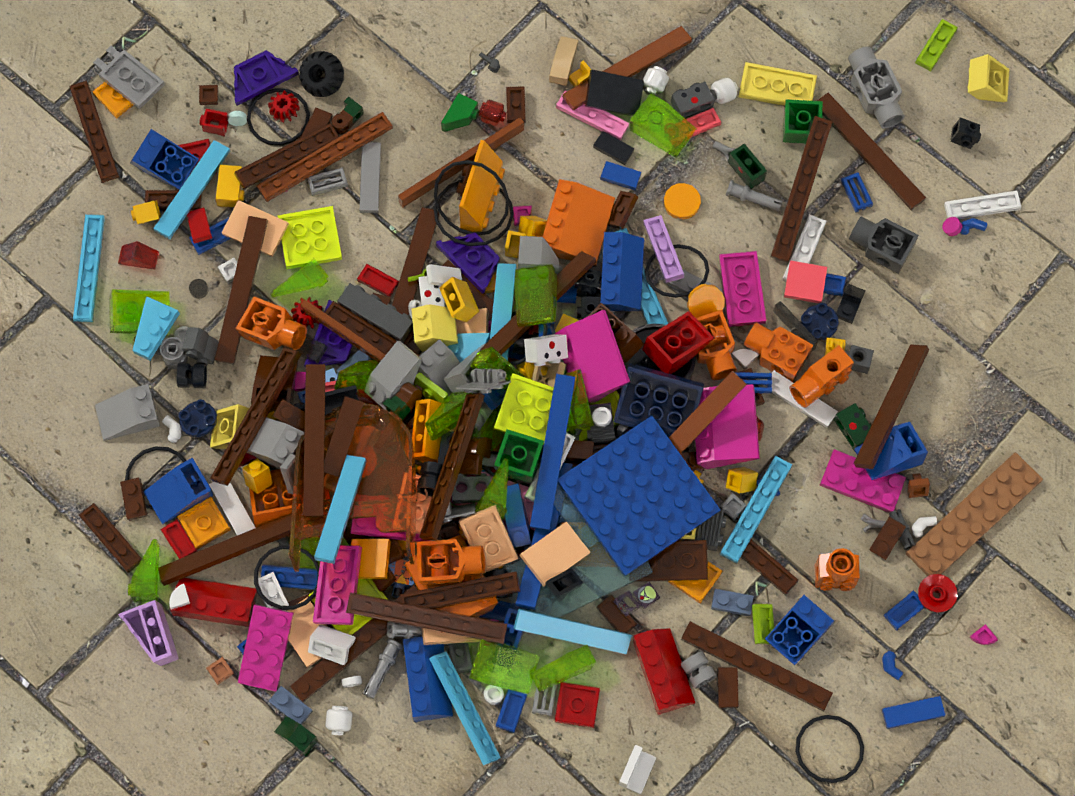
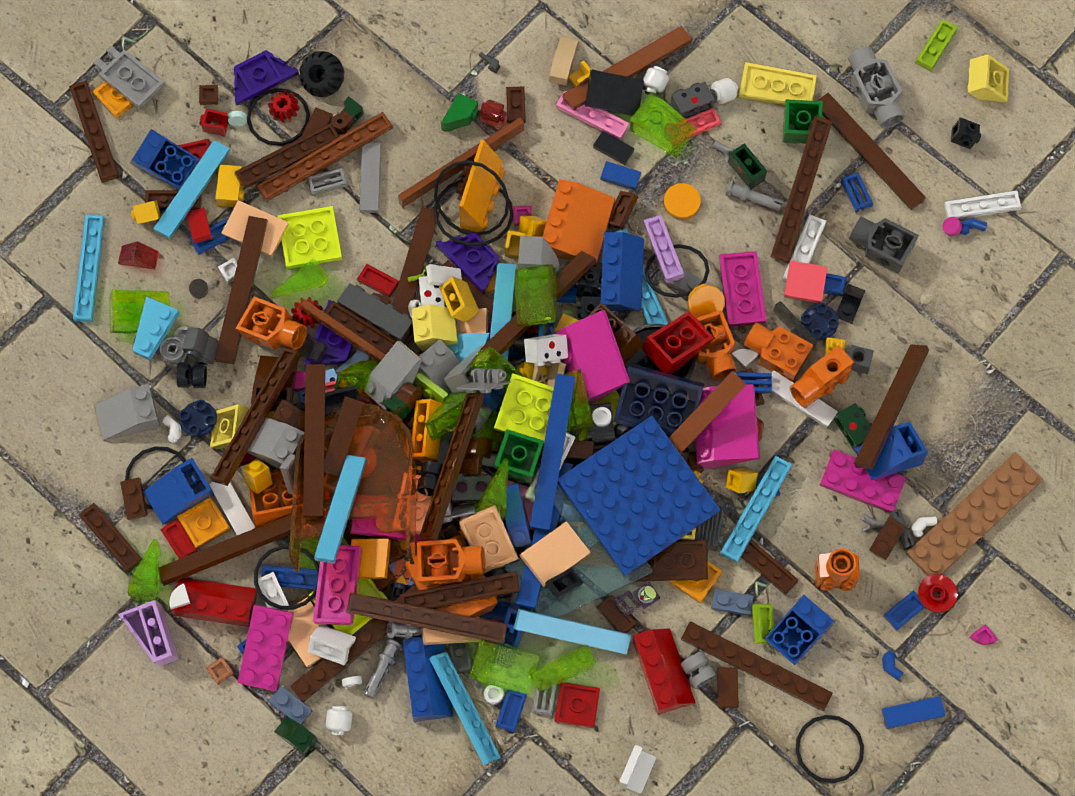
(733, 506): light grey tile -> none
(918, 487): dark orange tile -> none

